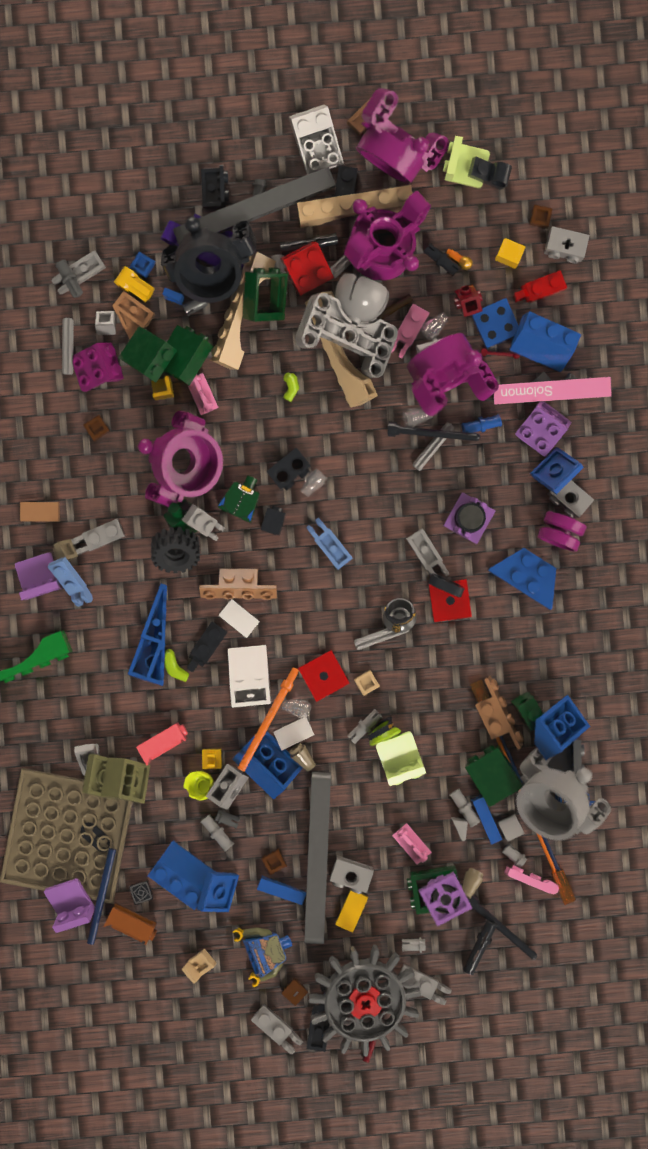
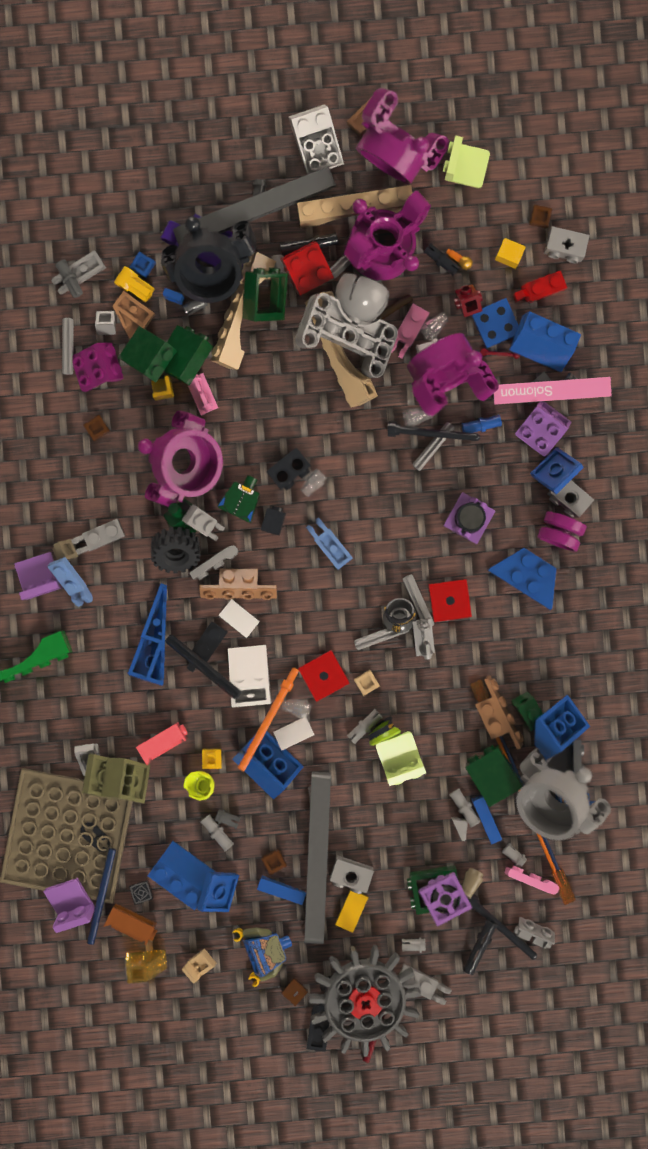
(39, 511): medium nougat tile -> none
(145, 965): none -> clear yellow slope
(173, 668): lime arm -> none
(203, 666): none -> black axle
(213, 187): black bracket -> none
(216, 562): none -> light grey hinge
(227, 786): light grey brick -> none
(275, 1028): light grey hinge -> none
(293, 386): lime arm -> none
(301, 755): dark tan cone -> none
(345, 182): black hinge -> none
(412, 844): bright pink hinge -> none
(416, 597): none -> light grey axle
(423, 638): none -> light grey hinge
(426, 552): light grey hinge -> none
(446, 585): black beam -> none
(492, 174): black plate -> none
(510, 827): light grey slope -> none
(542, 936): none -> light grey hinge

